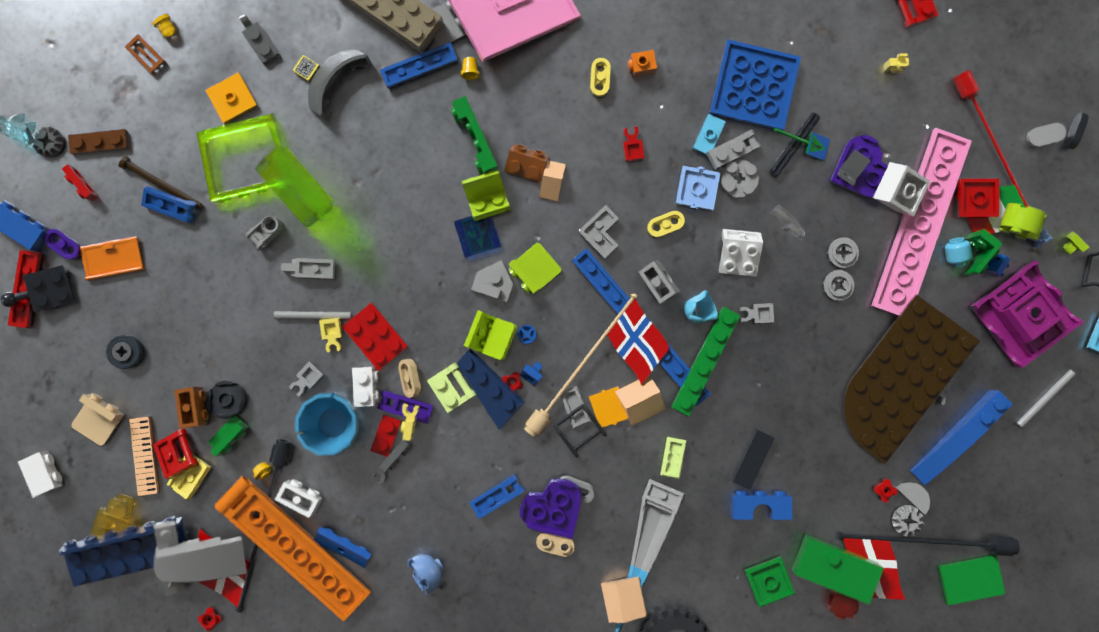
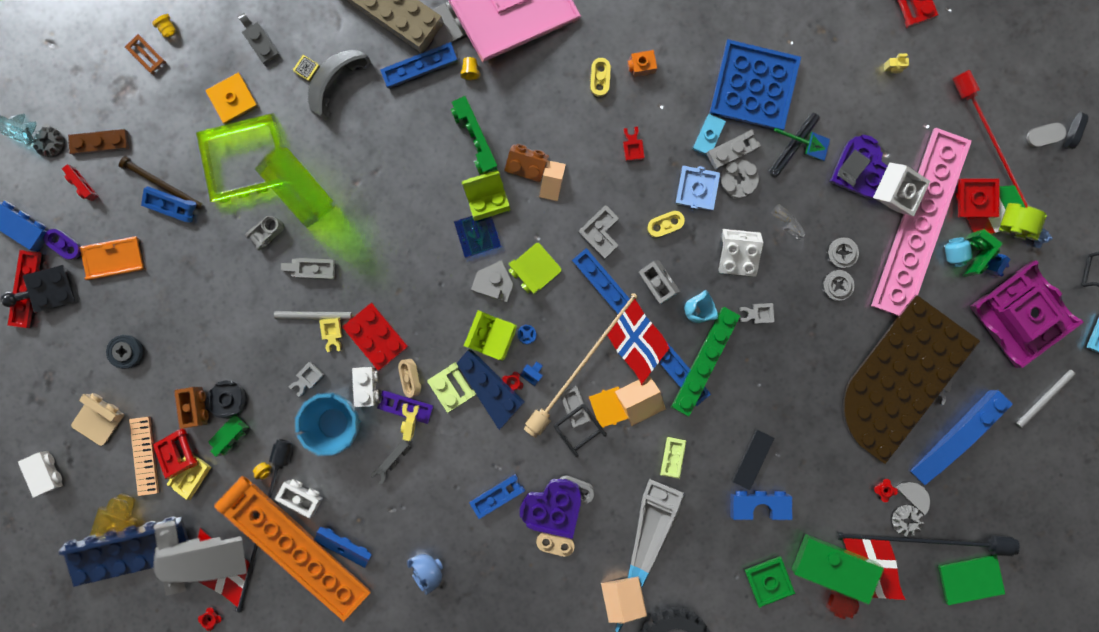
(385, 435): red plate -> none
(1075, 242): lime tile -> none

